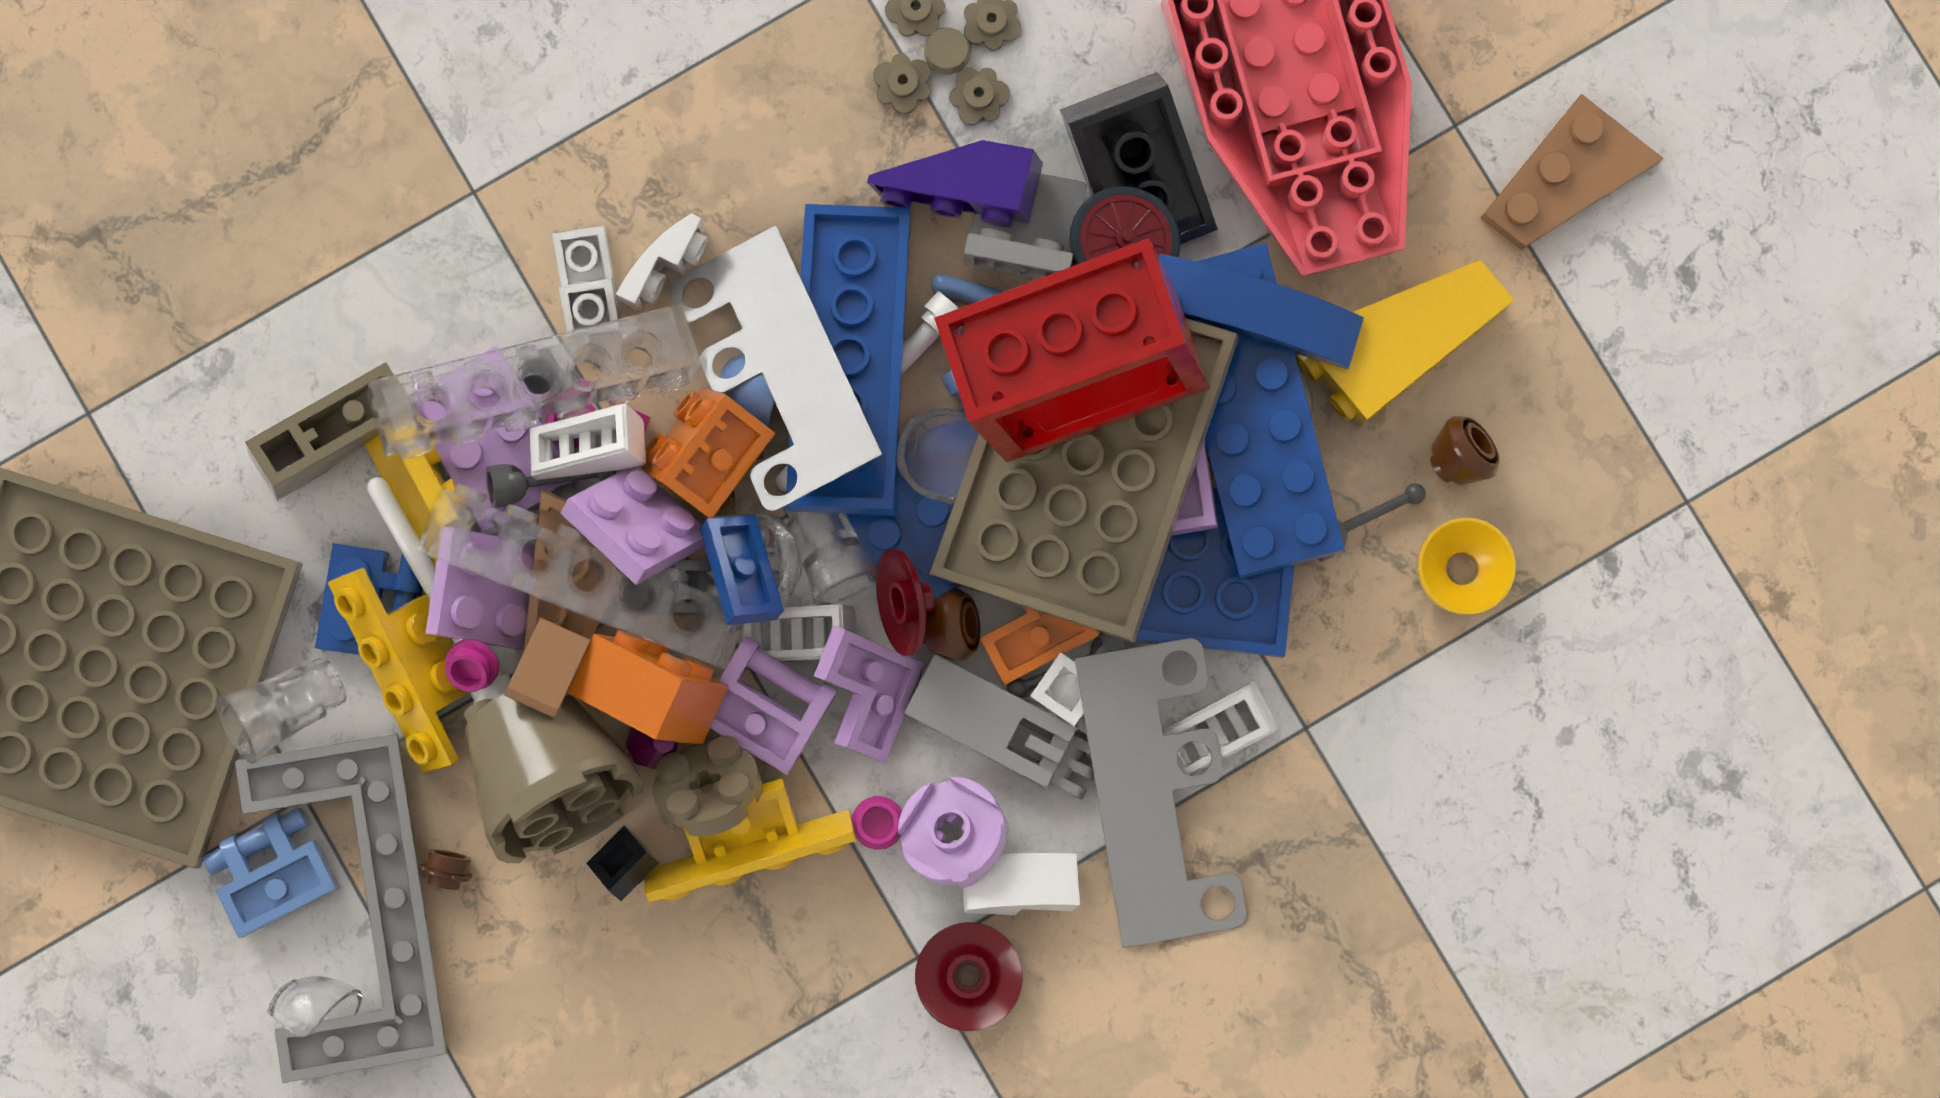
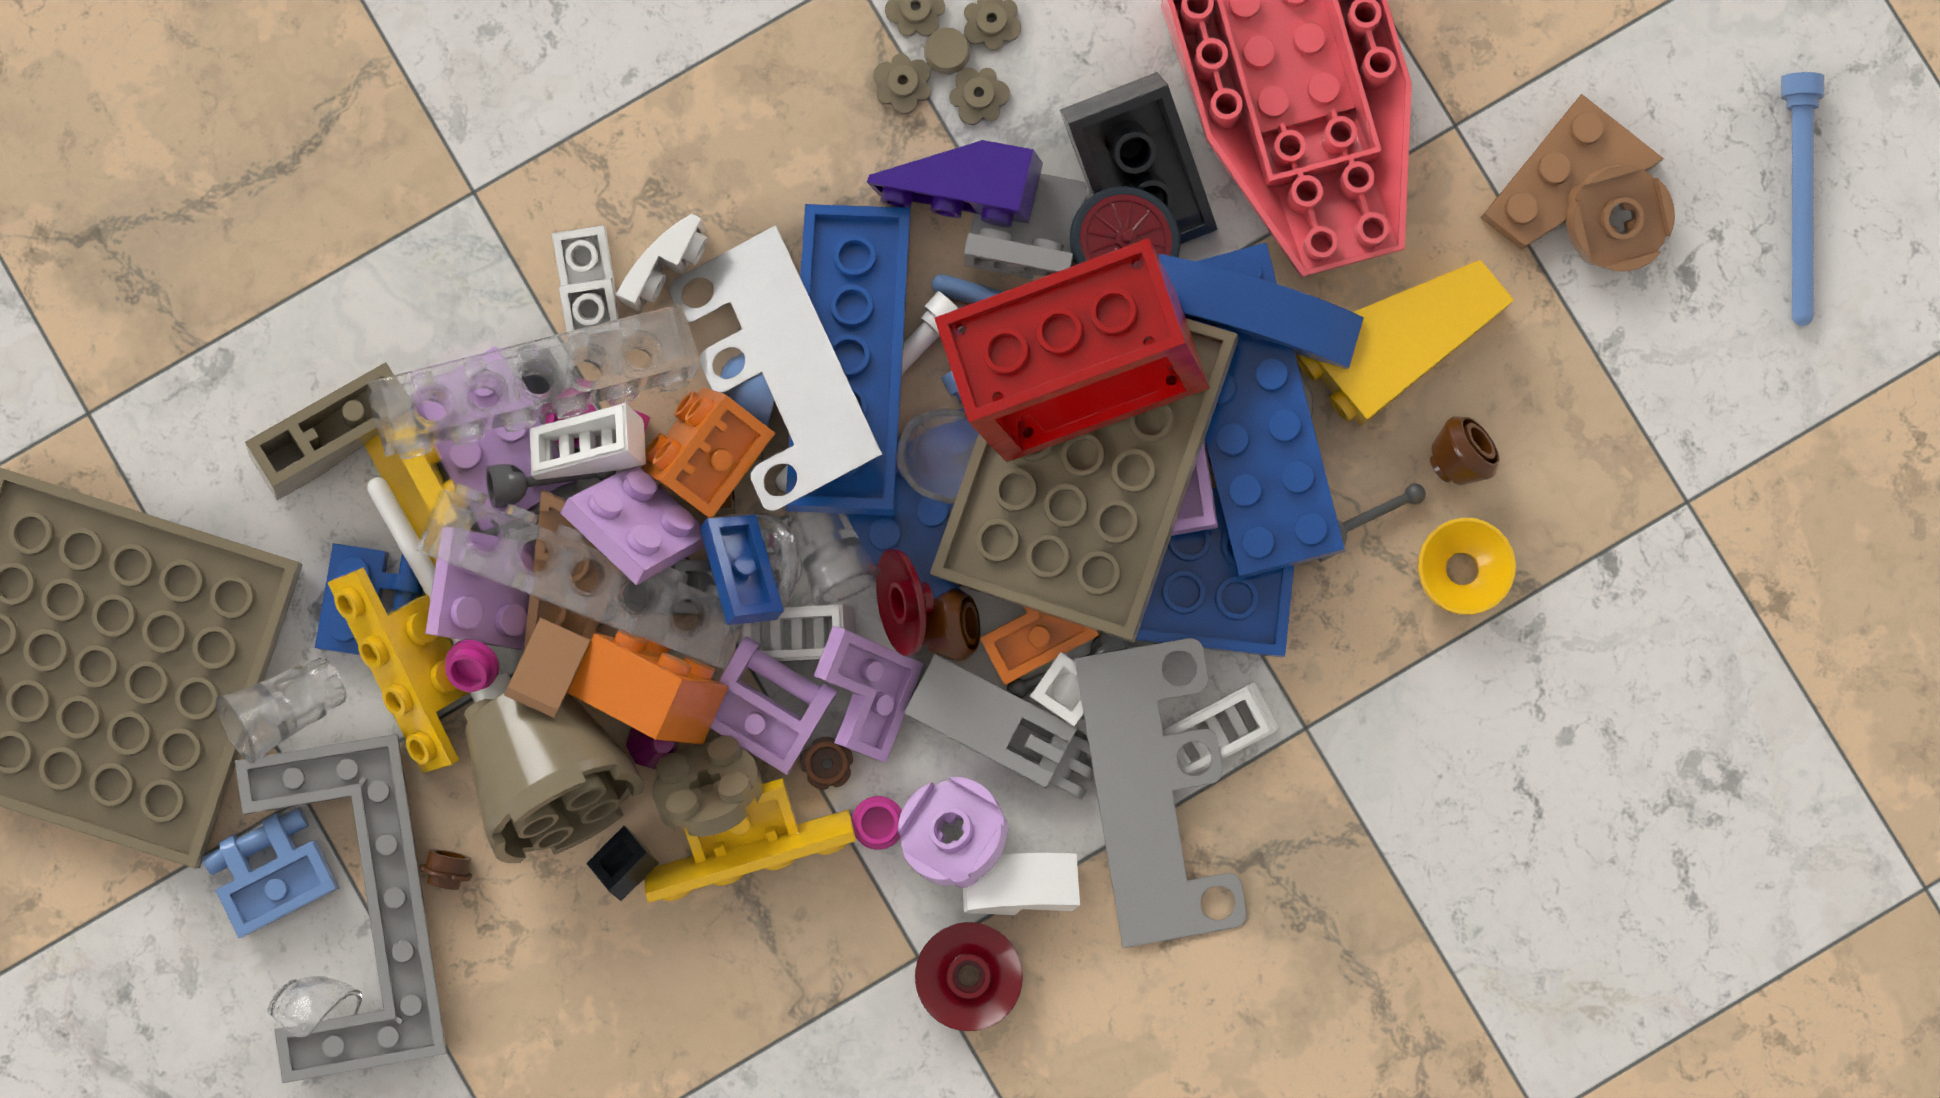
(818, 775): none -> reddish brown plate
(1593, 204): none -> medium nougat plate
(1802, 96): none -> medium blue piece

